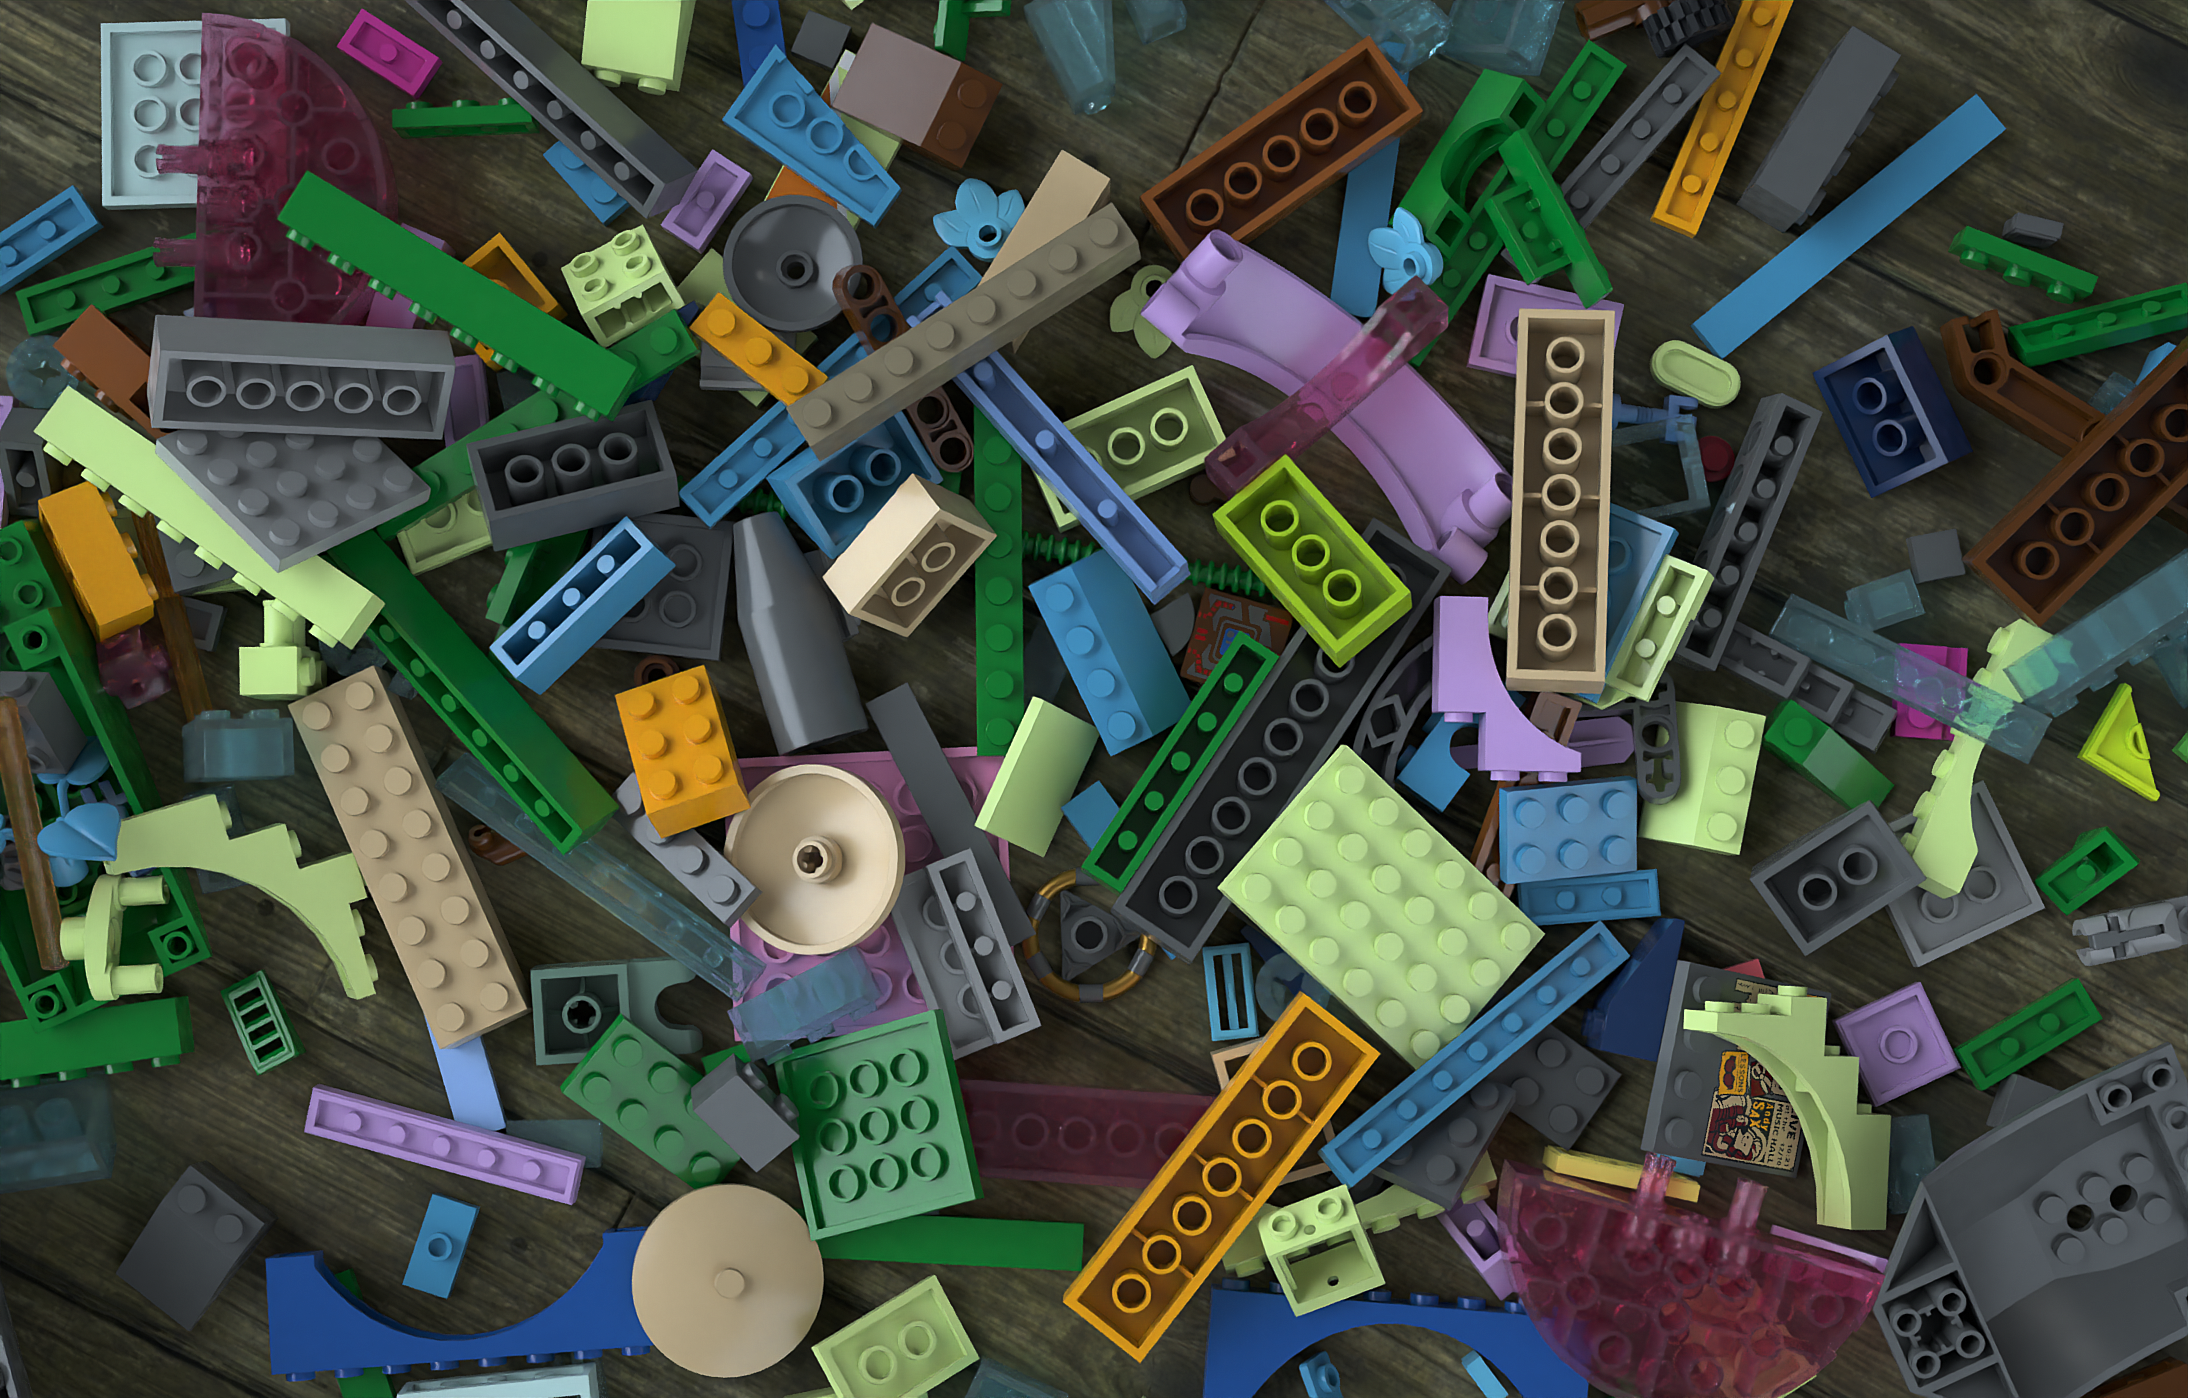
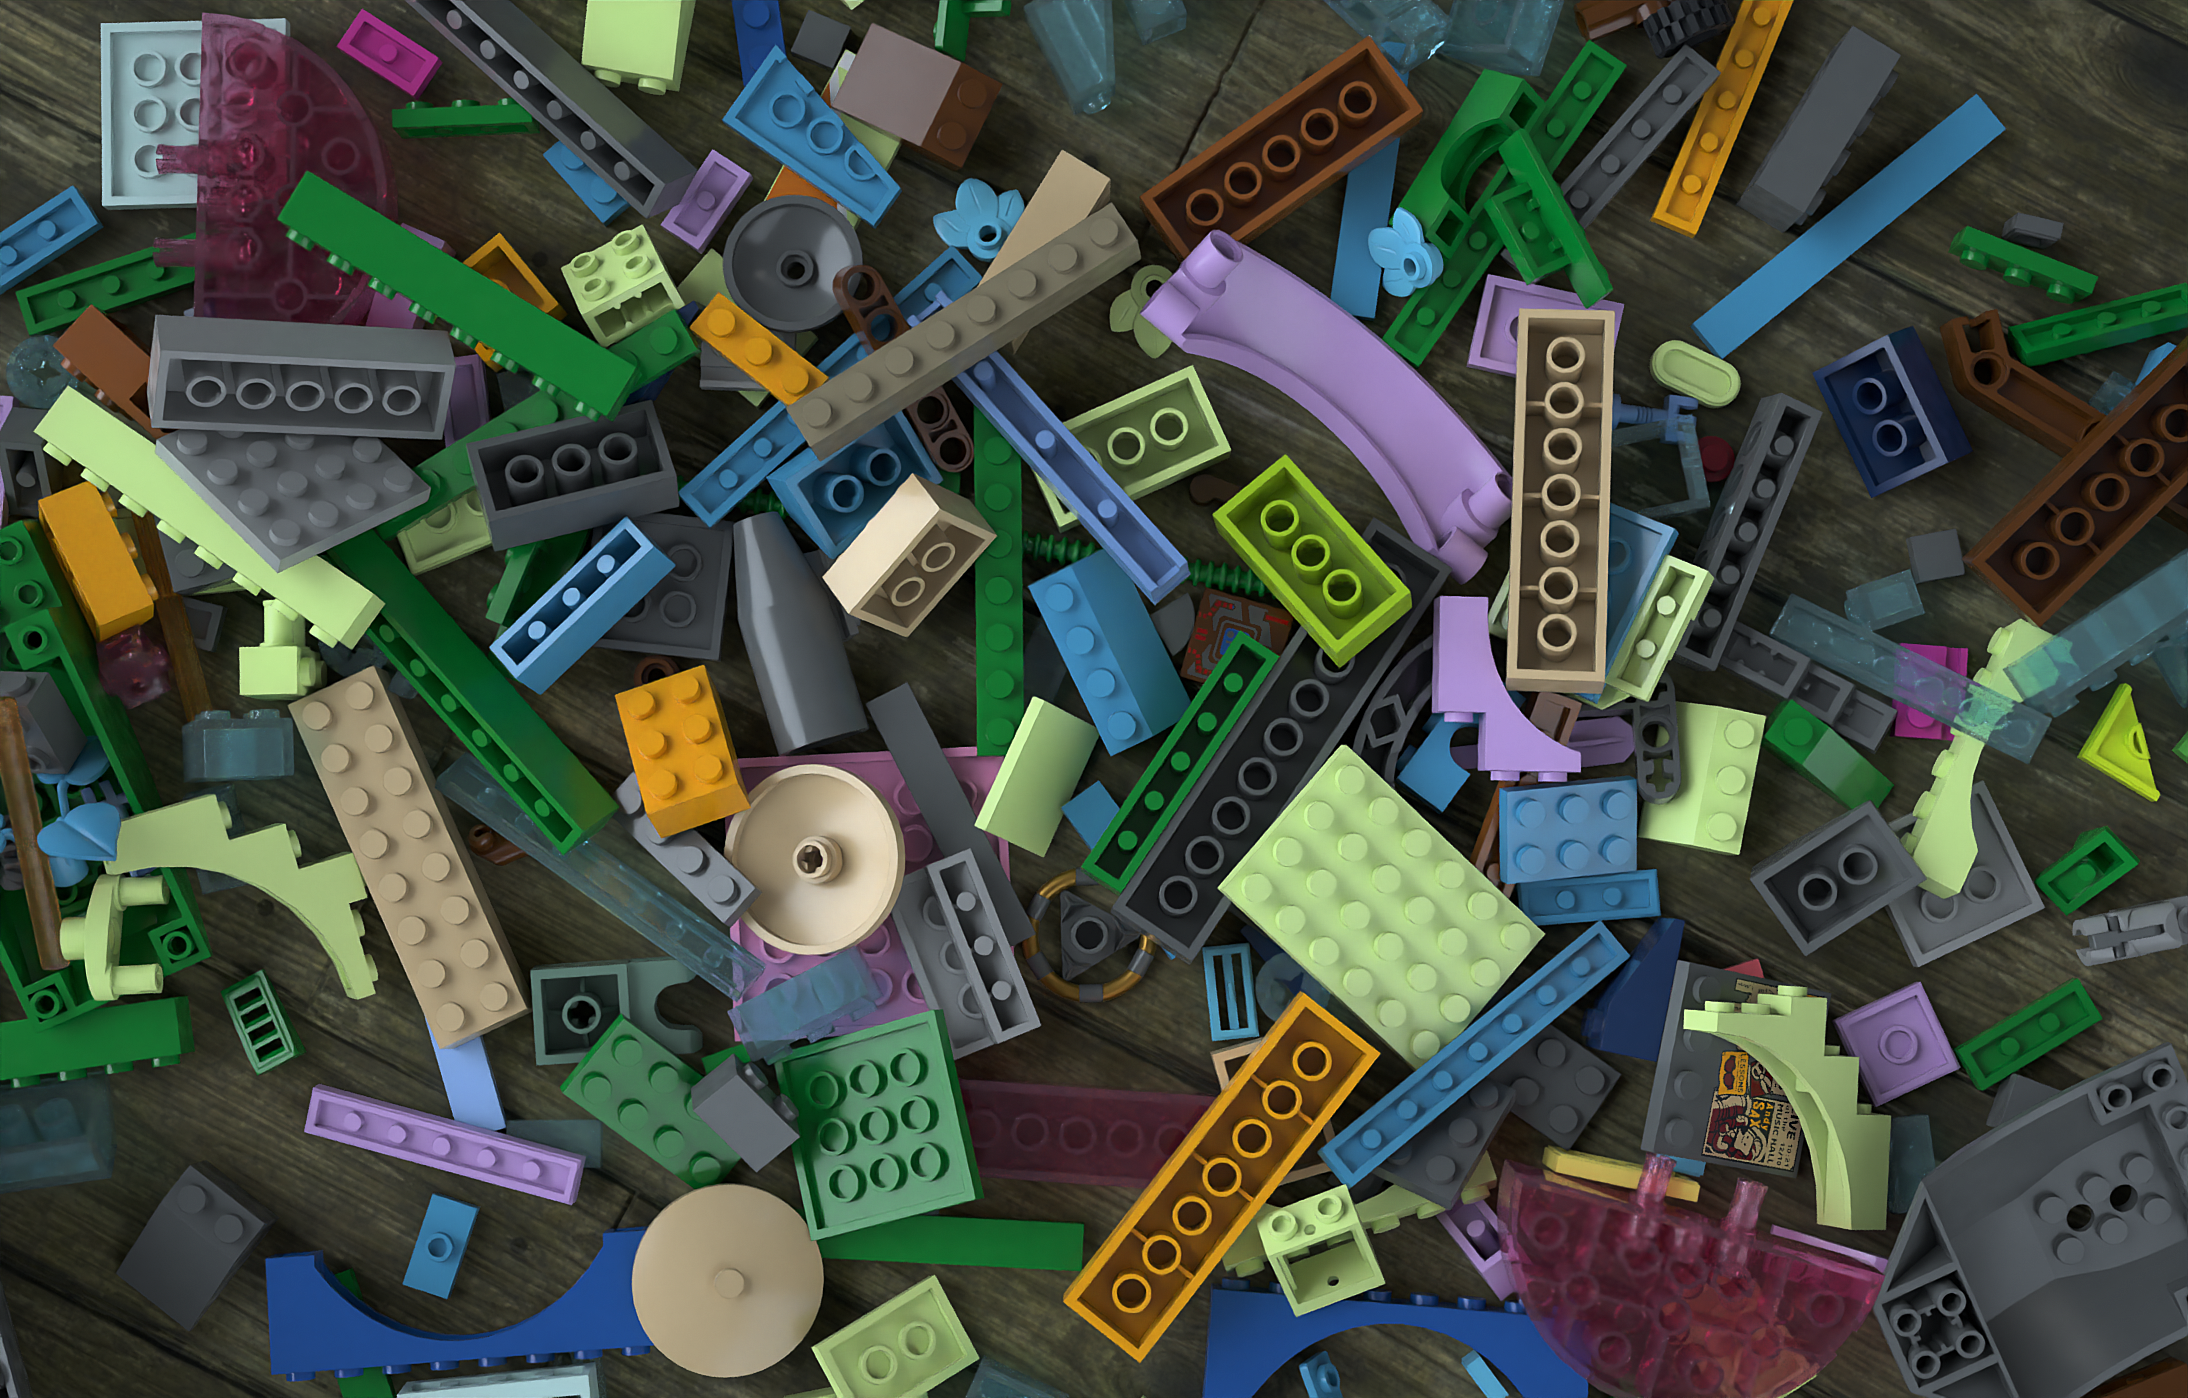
(1377, 352): clear pink arch -> none

